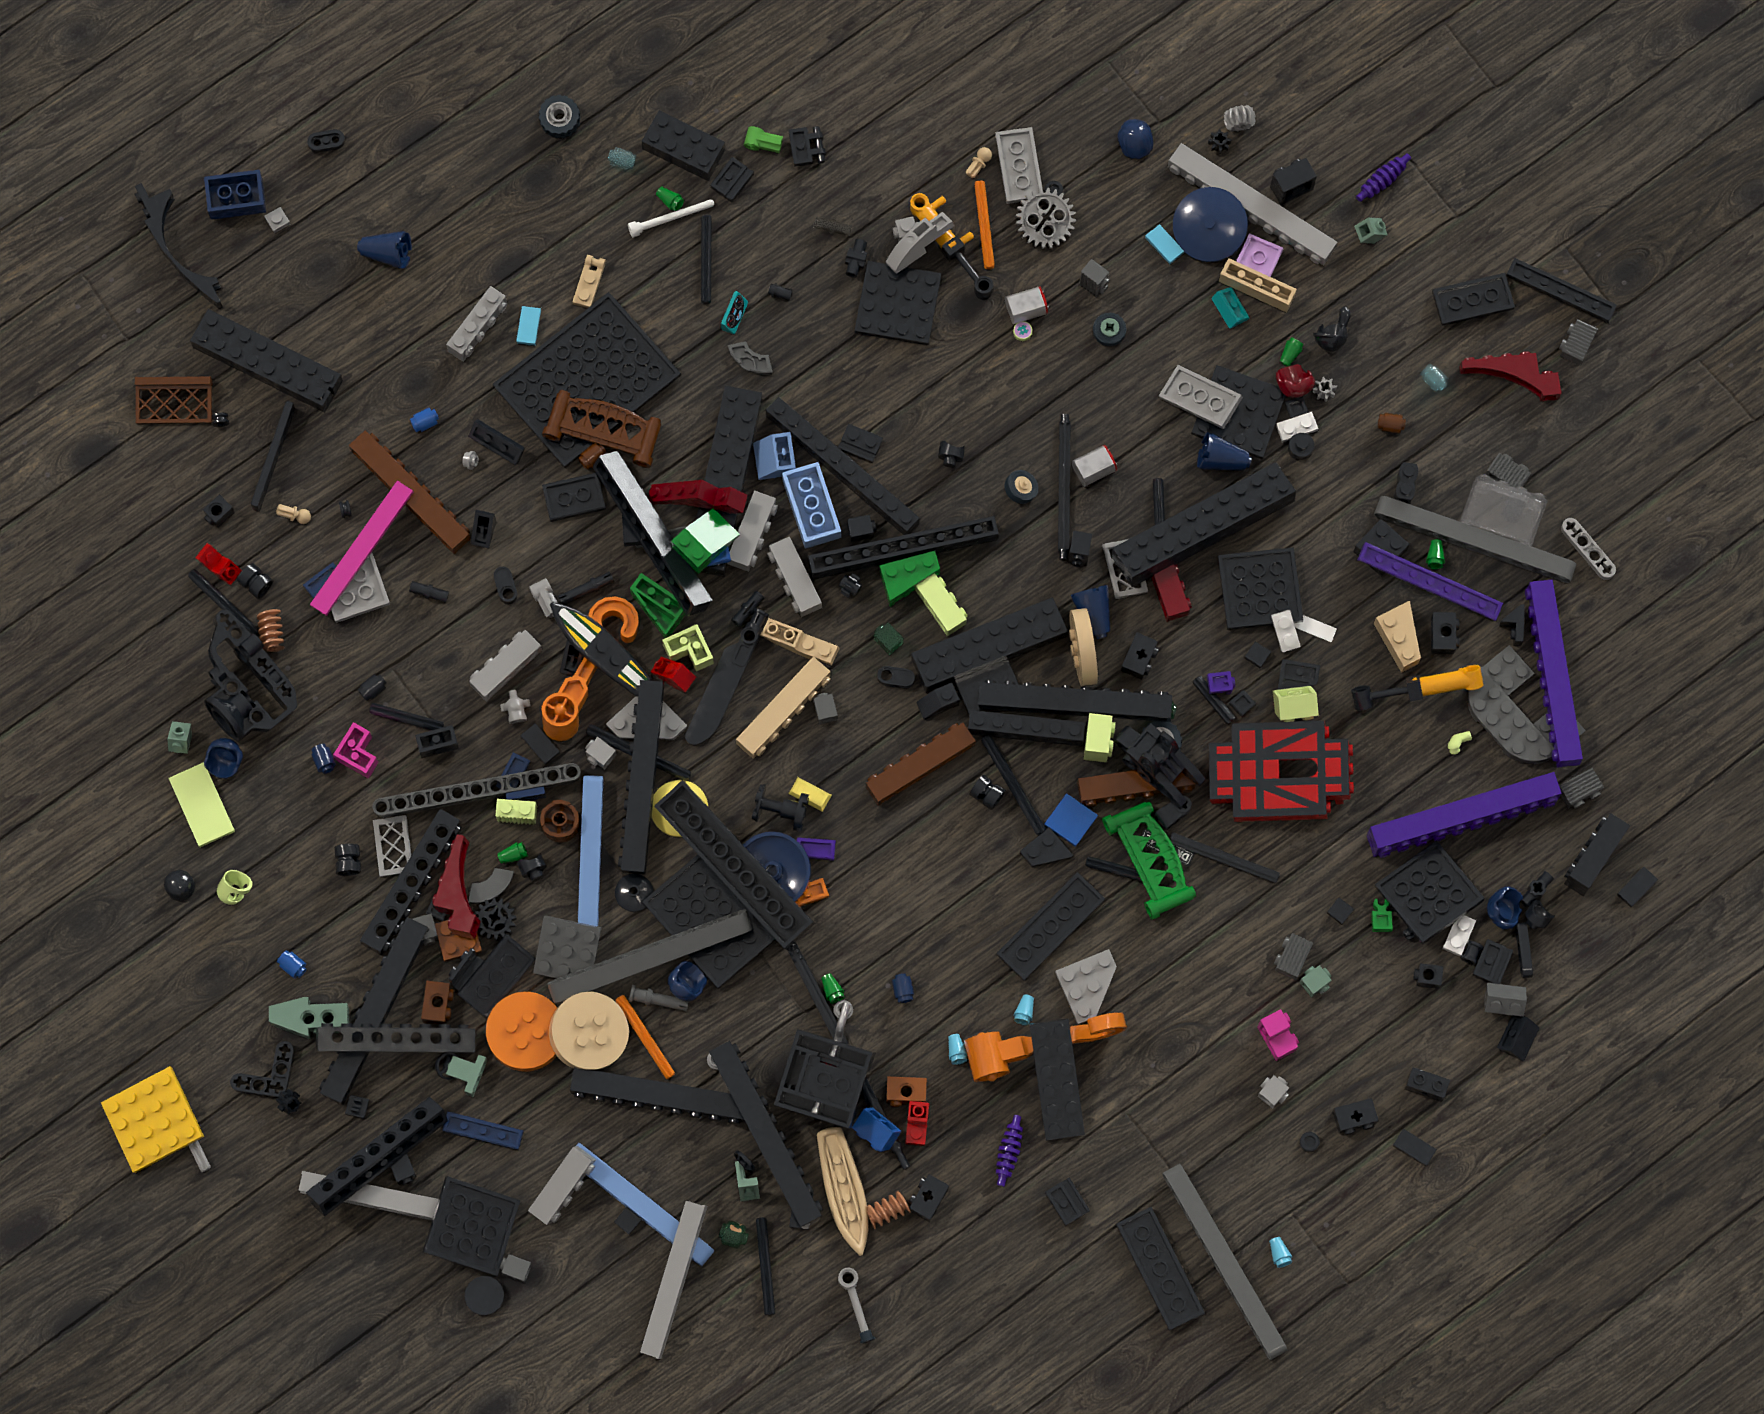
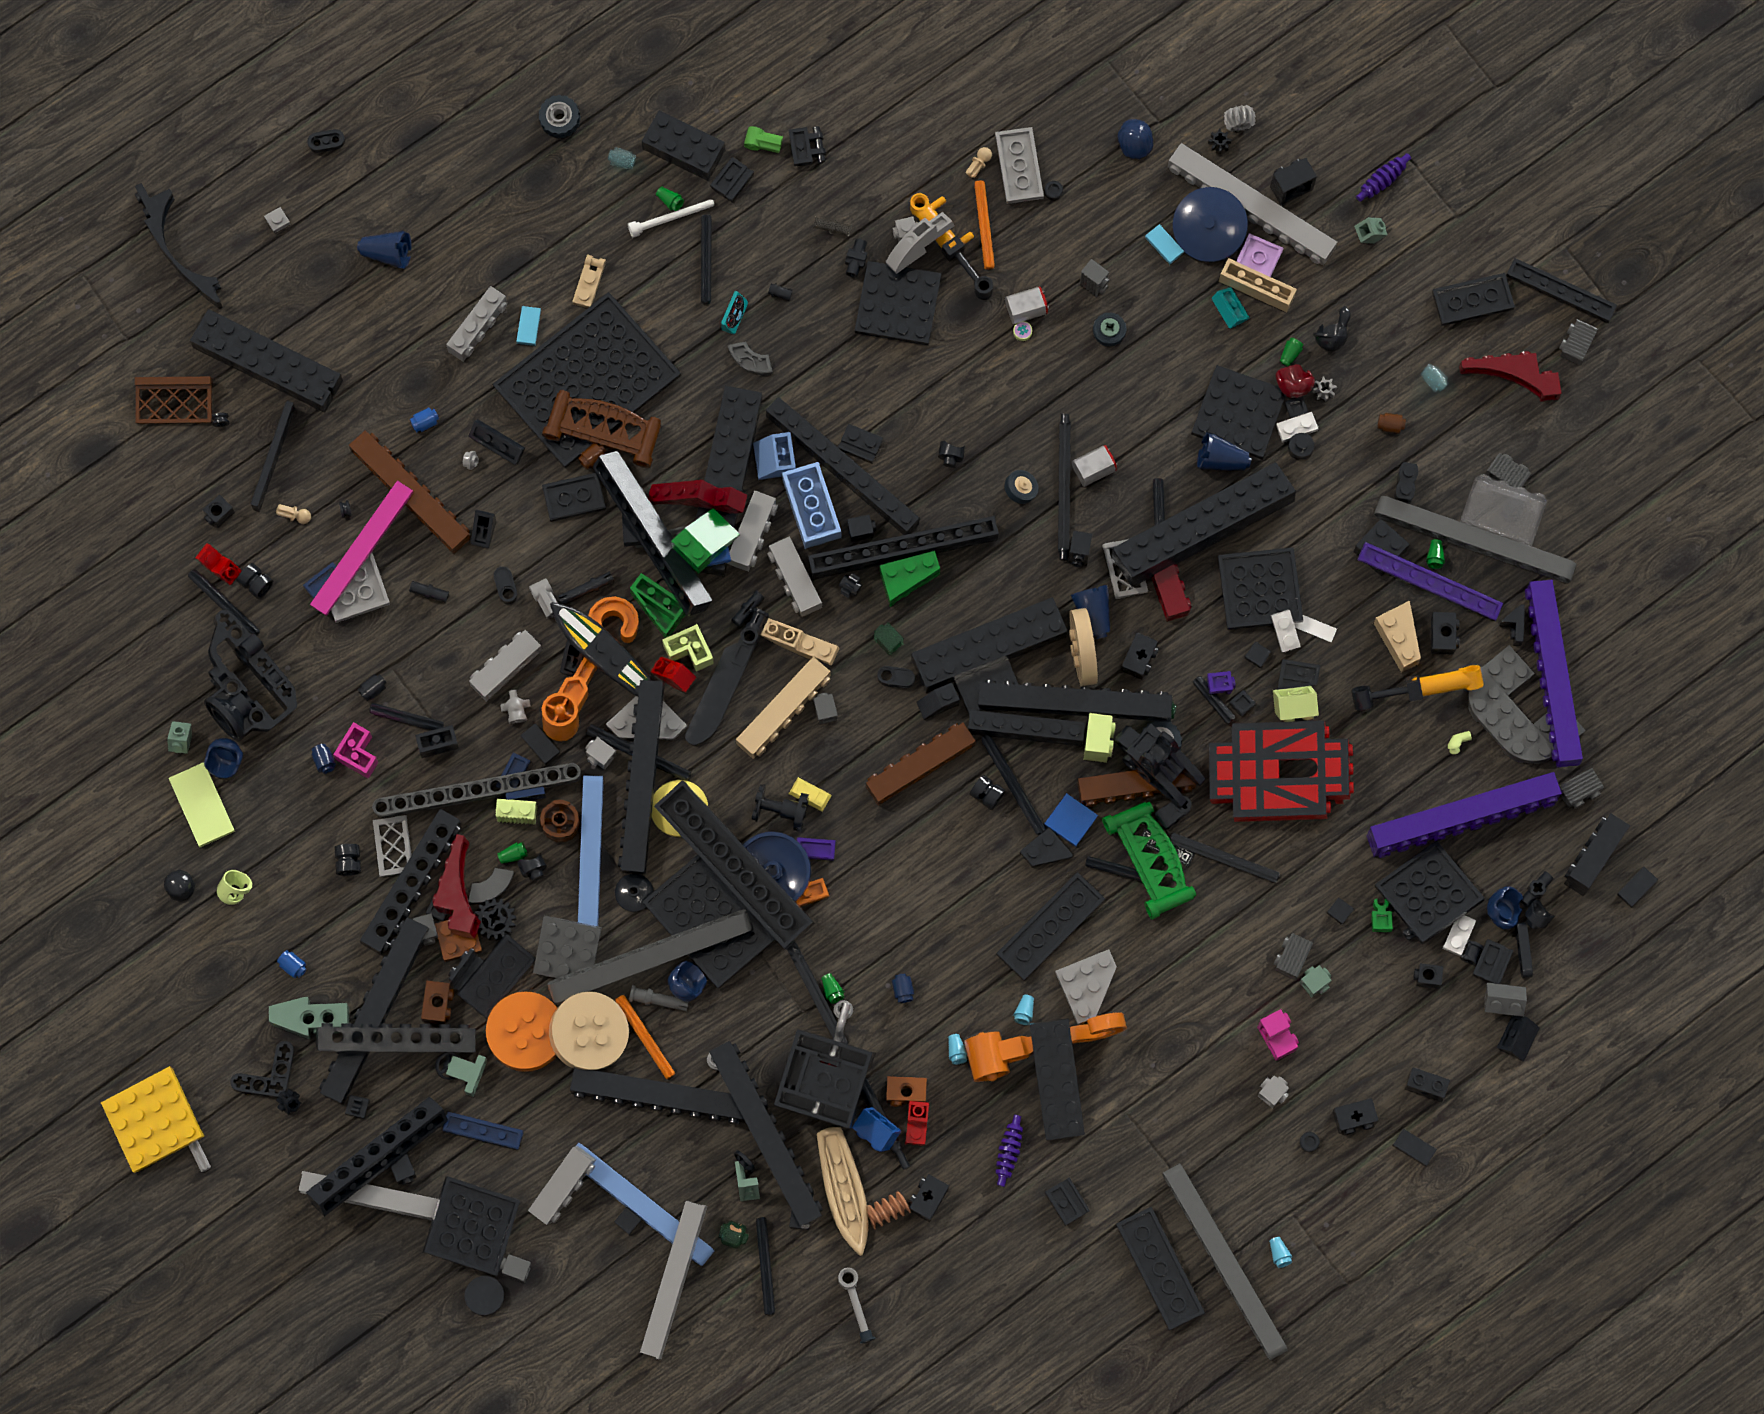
(235, 194): dark blue brick -> none
(268, 630): nougat piece -> none
(941, 604): yellowish green brick -> none
(1059, 227): light grey gear -> none
(1200, 396): light grey plate -> none
(1586, 550): light grey beam -> none

